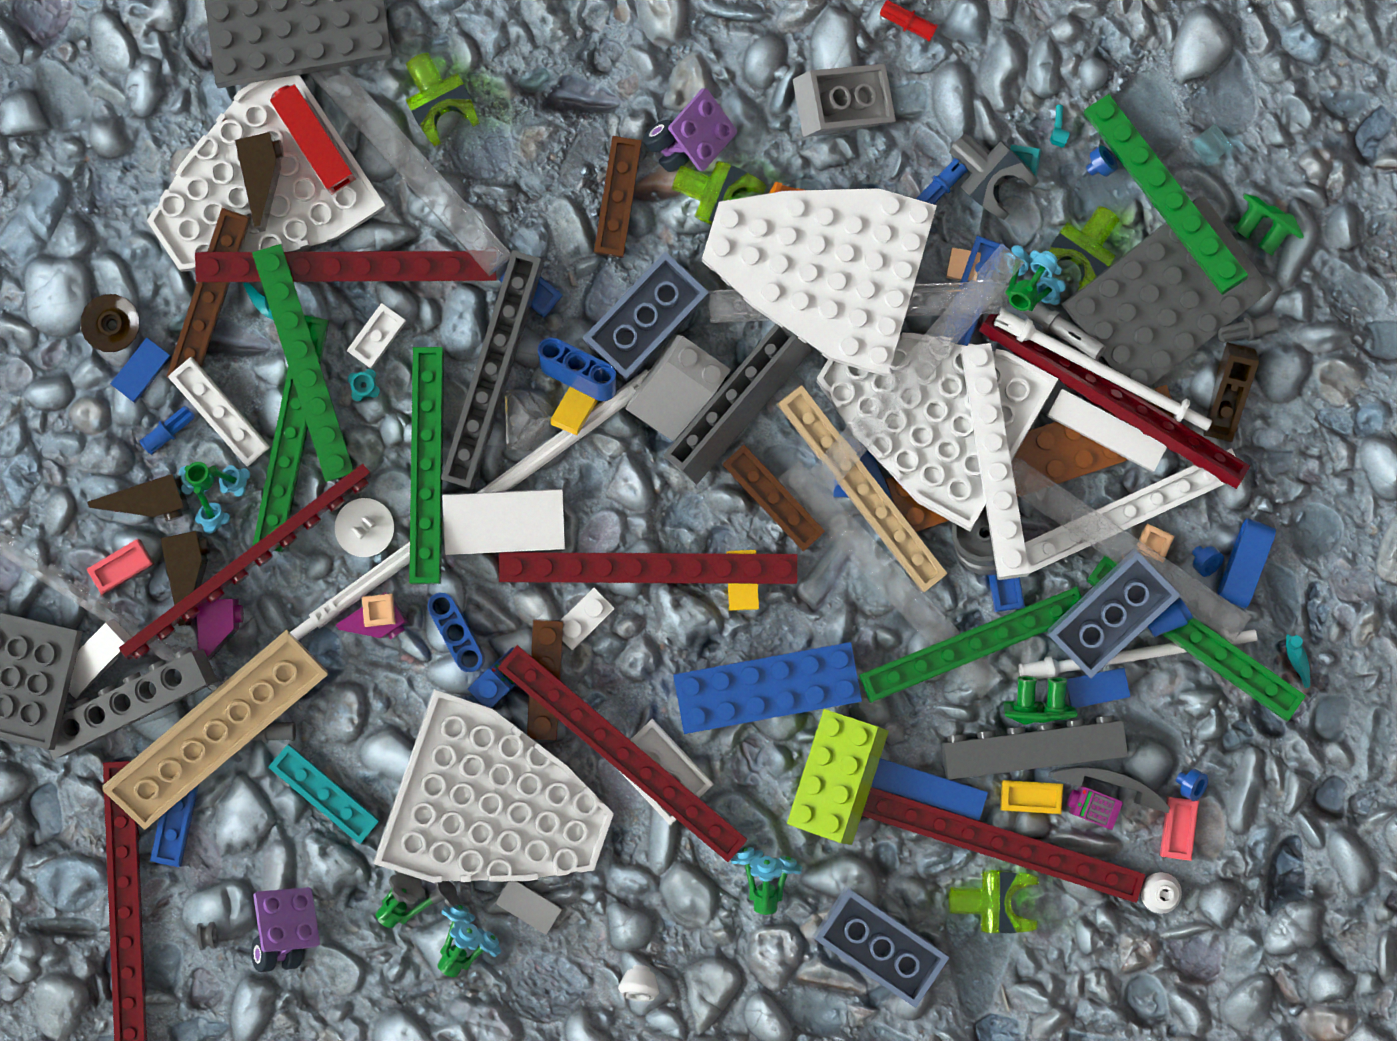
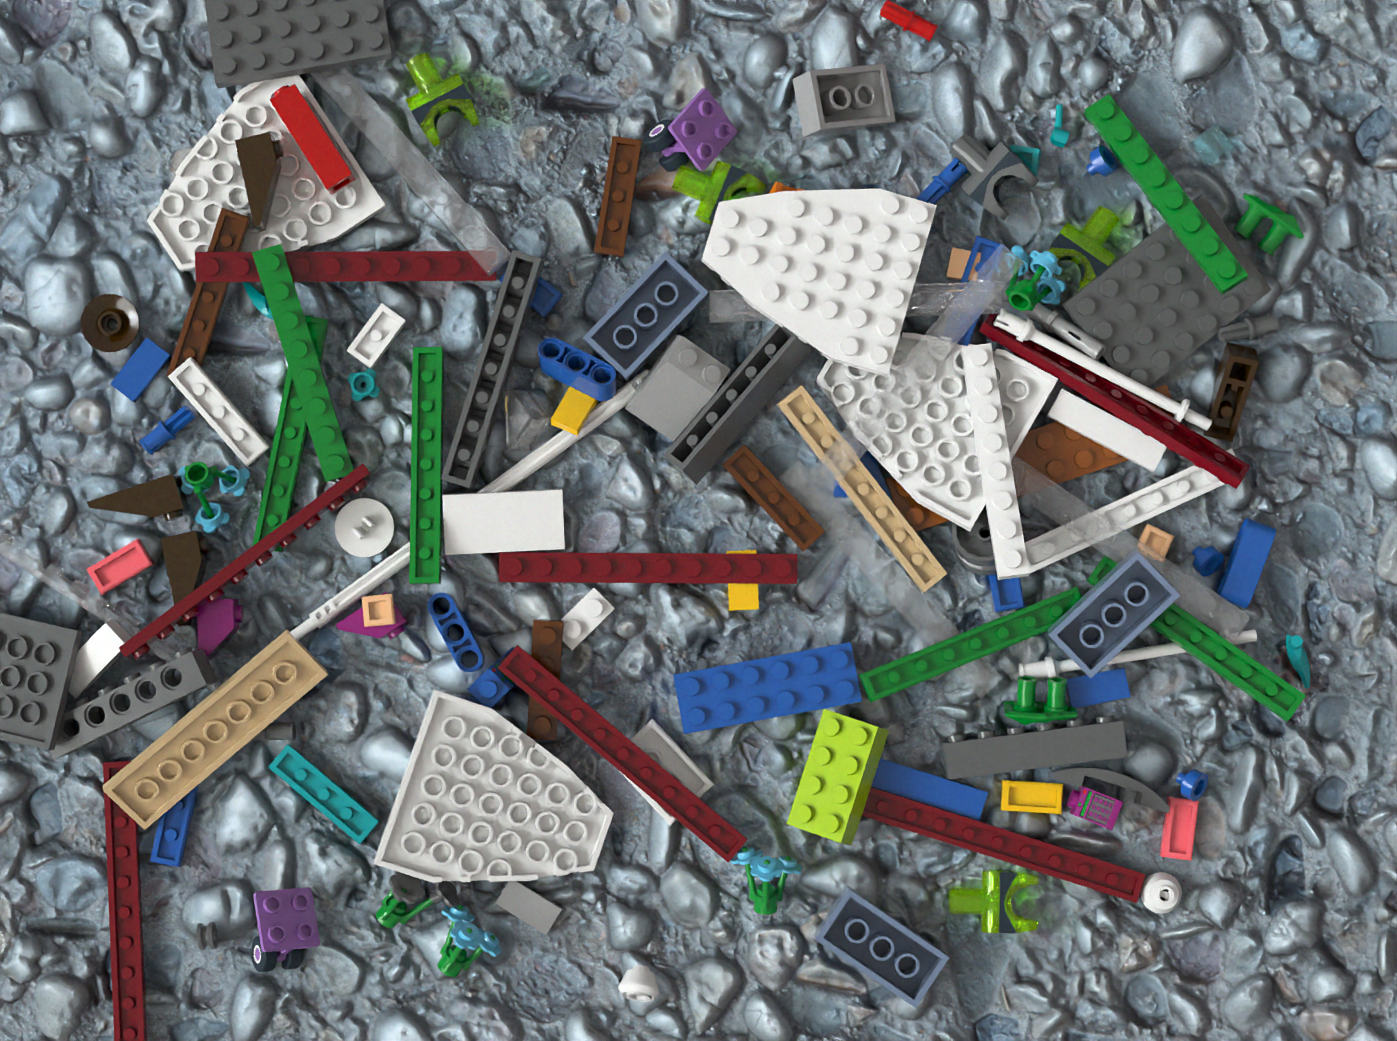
(1172, 618): blue cone -> none

